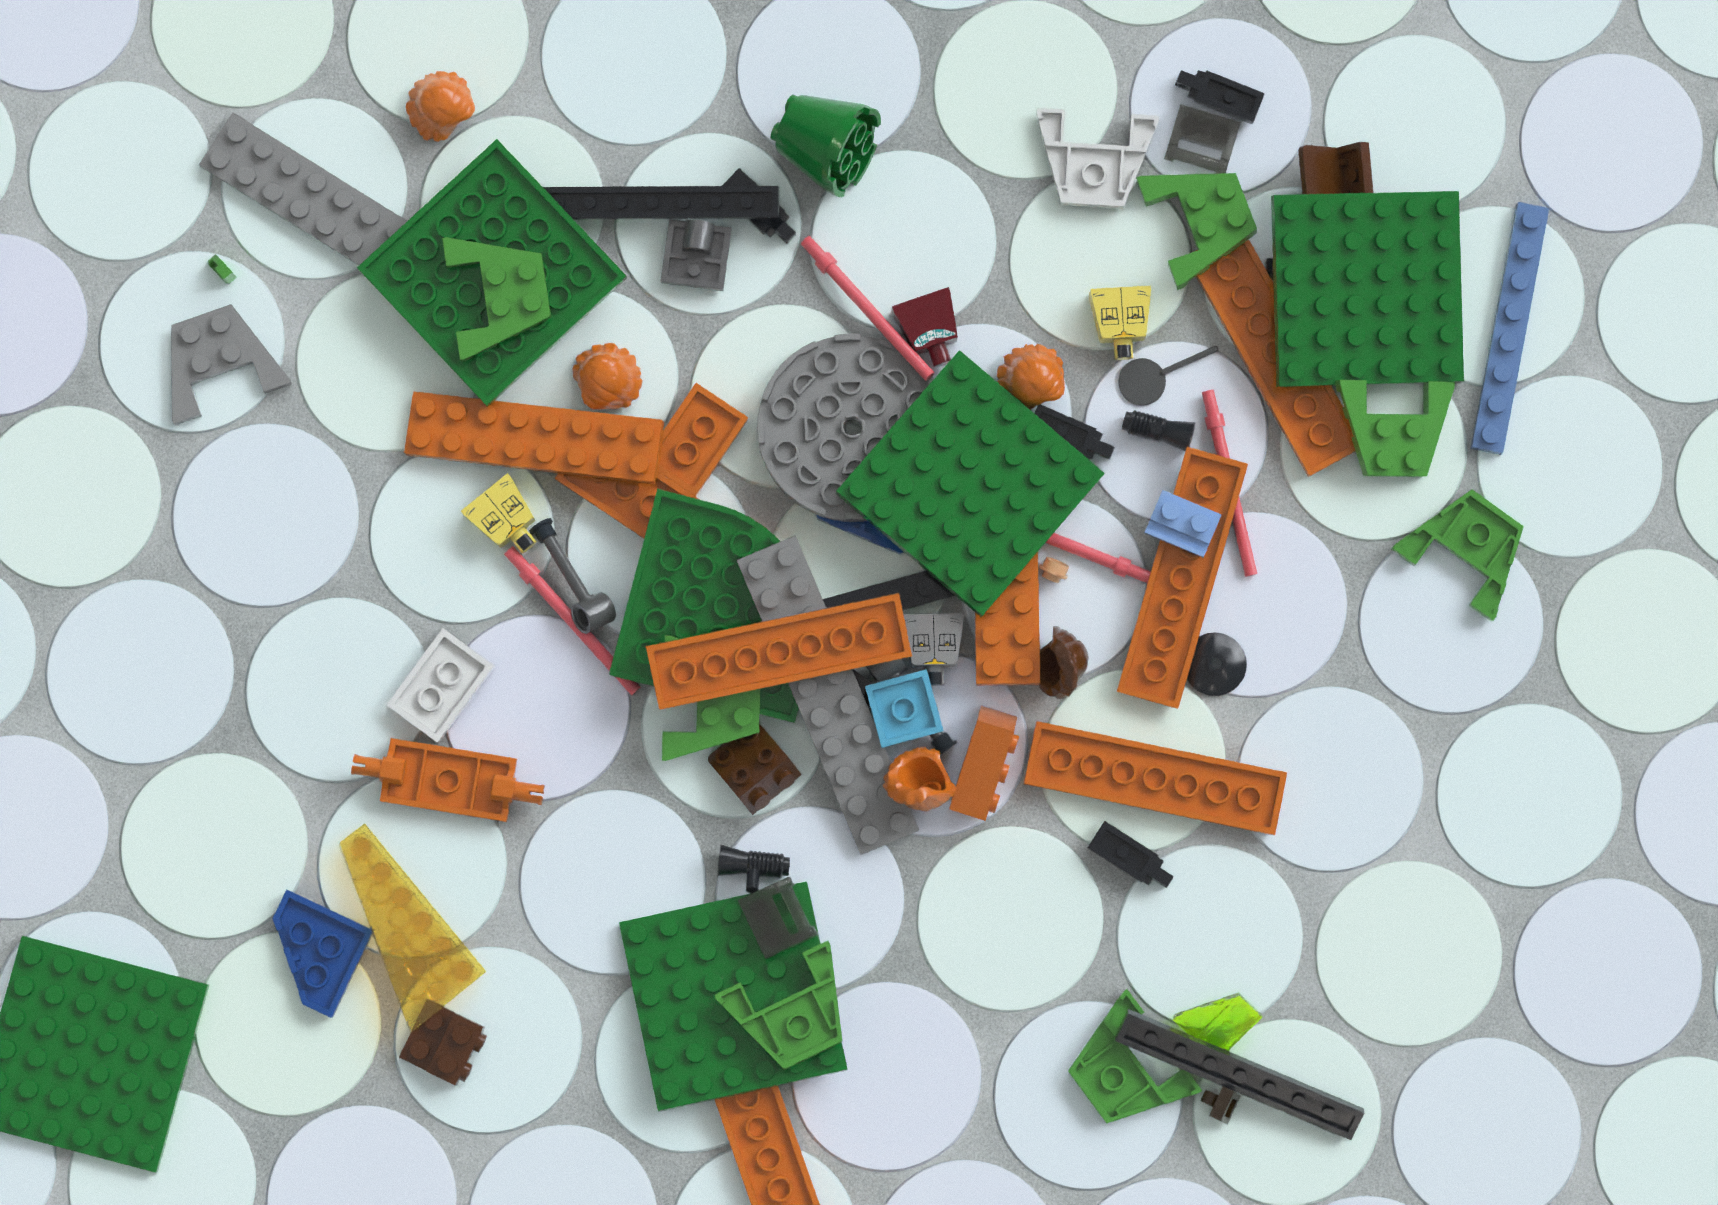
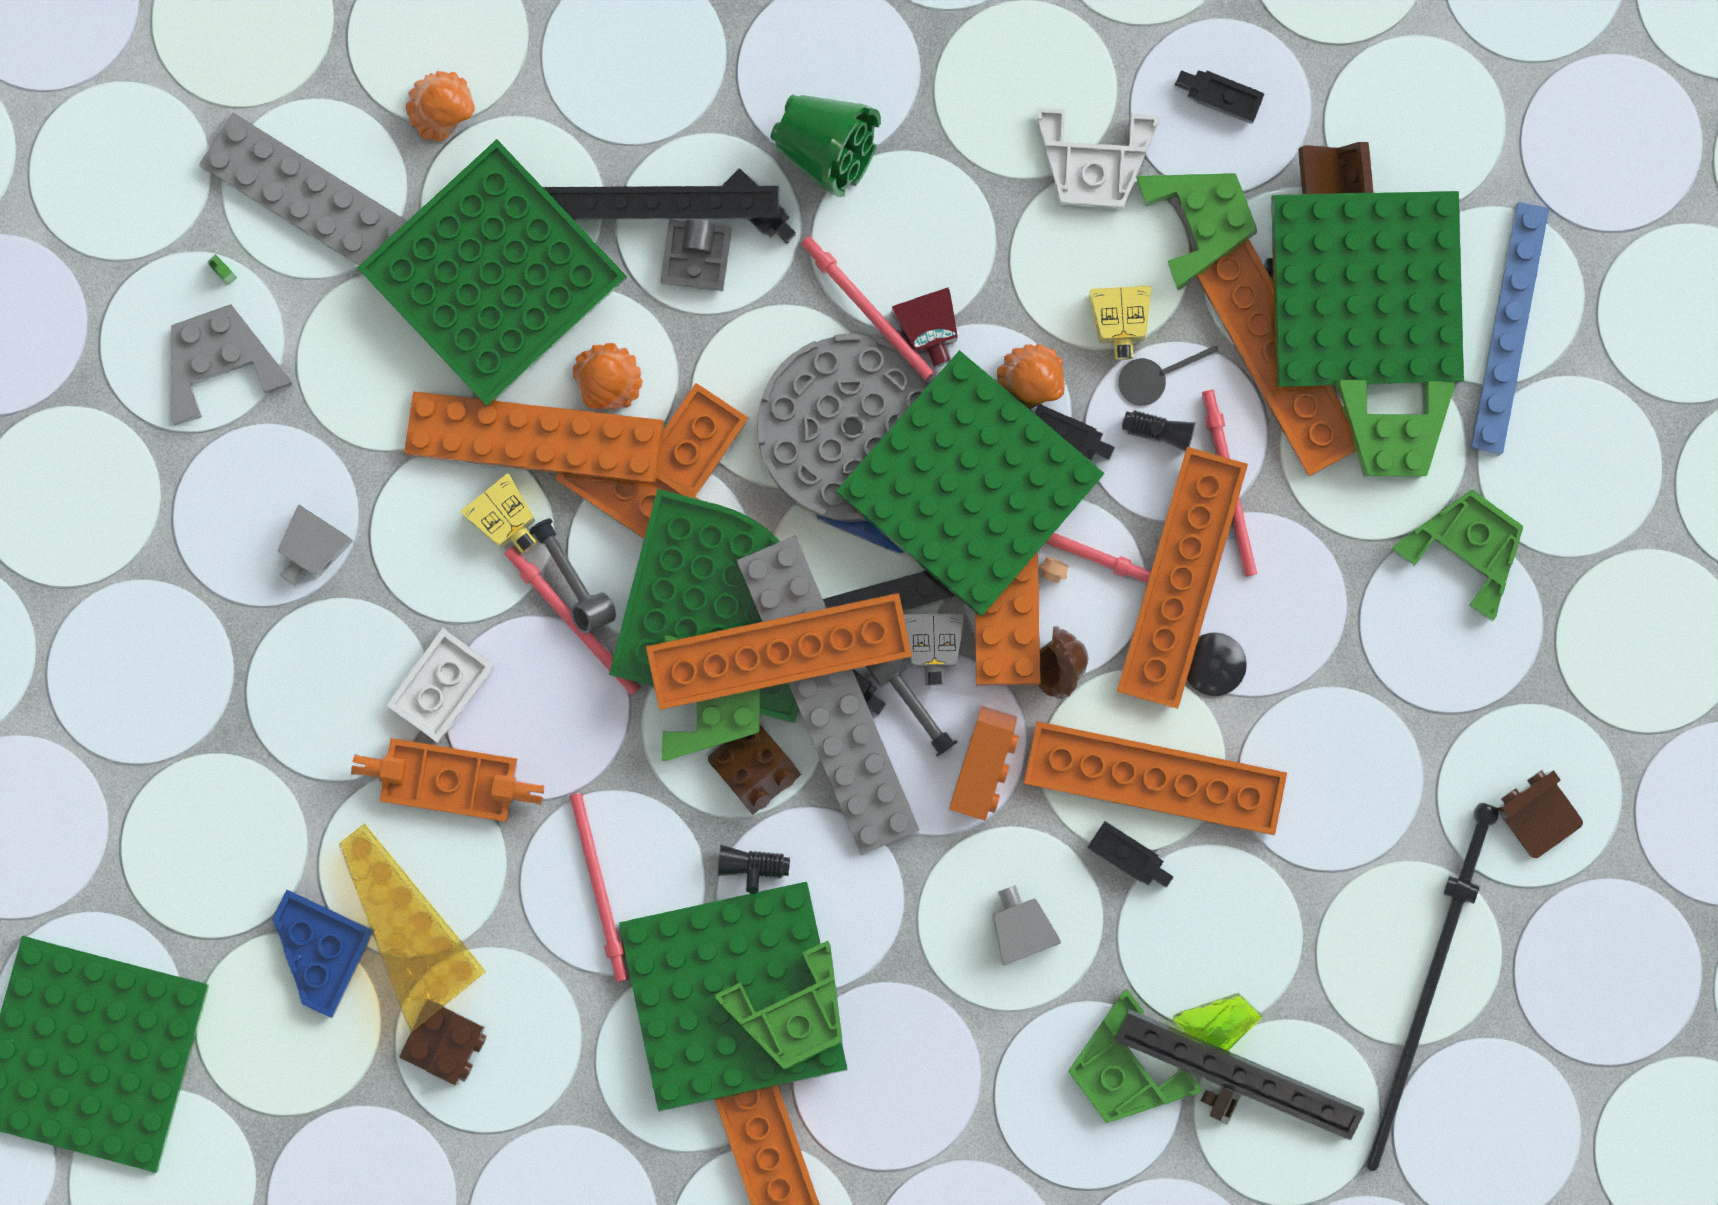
(310, 545): none -> light grey torso
(512, 290): bright green wing -> none
(614, 948): none -> coral bar
(767, 922): clear smoke plate -> none
(904, 708): medium azure plate -> none
(919, 780): orange hair -> none
(1022, 927): none -> light grey torso
(1183, 523): light blue plate -> none
(1205, 130): clear smoke plate -> none
(1460, 891): none -> black bar
(1540, 814): none -> reddish brown bracket

